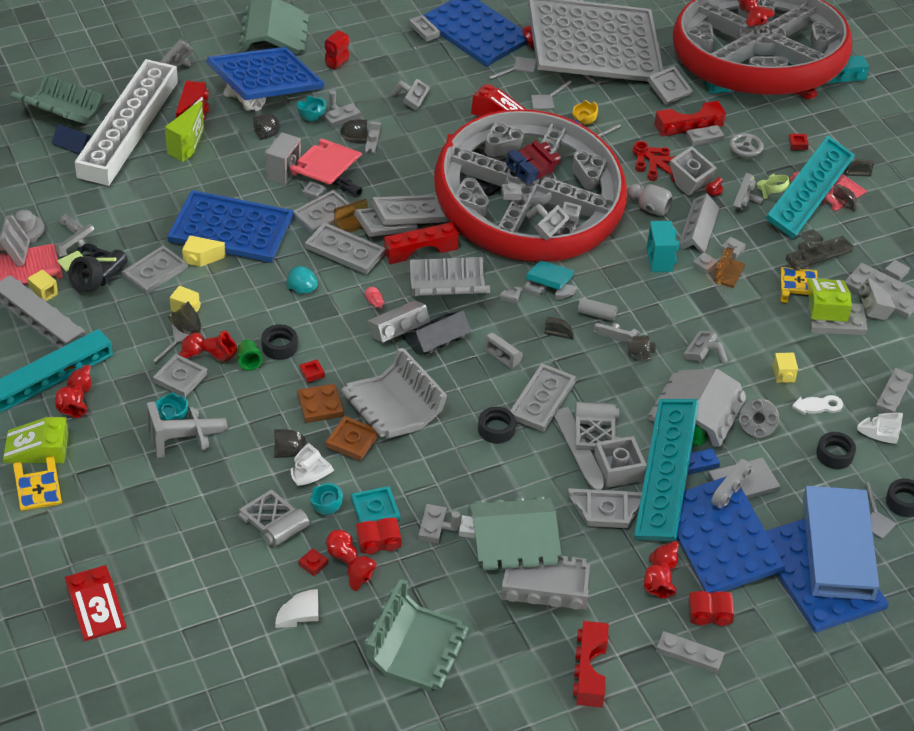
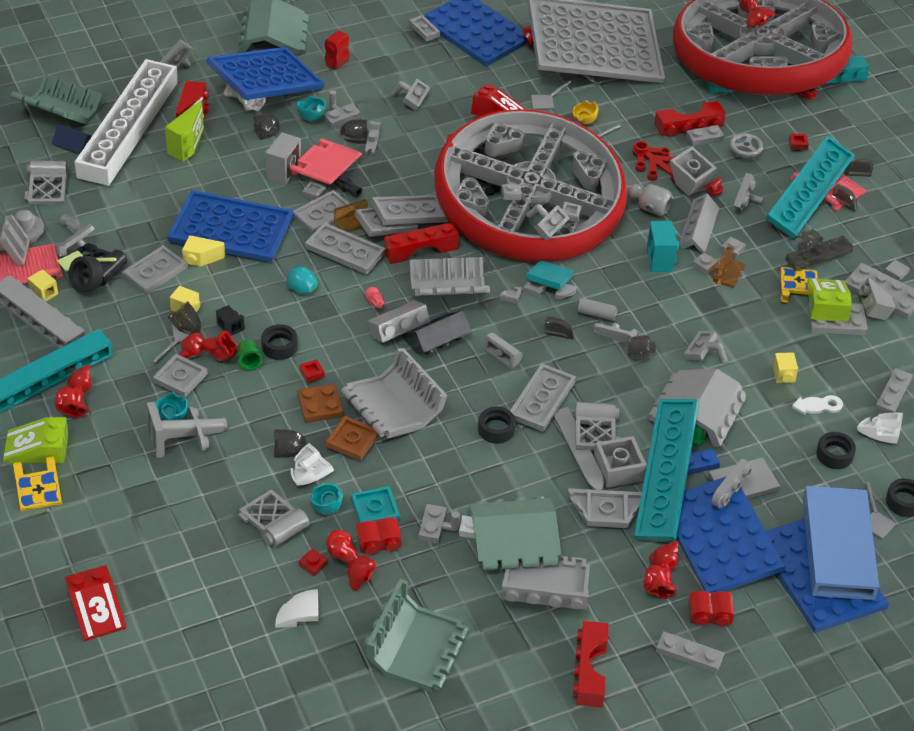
(47, 172): none -> light grey piece
(230, 320): none -> black brick
(521, 64): light grey piece -> none
(533, 161): hips -> none
(669, 85): light grey plate -> none
(759, 417): light grey plate -> none
(770, 185): yellowish green piece -> none

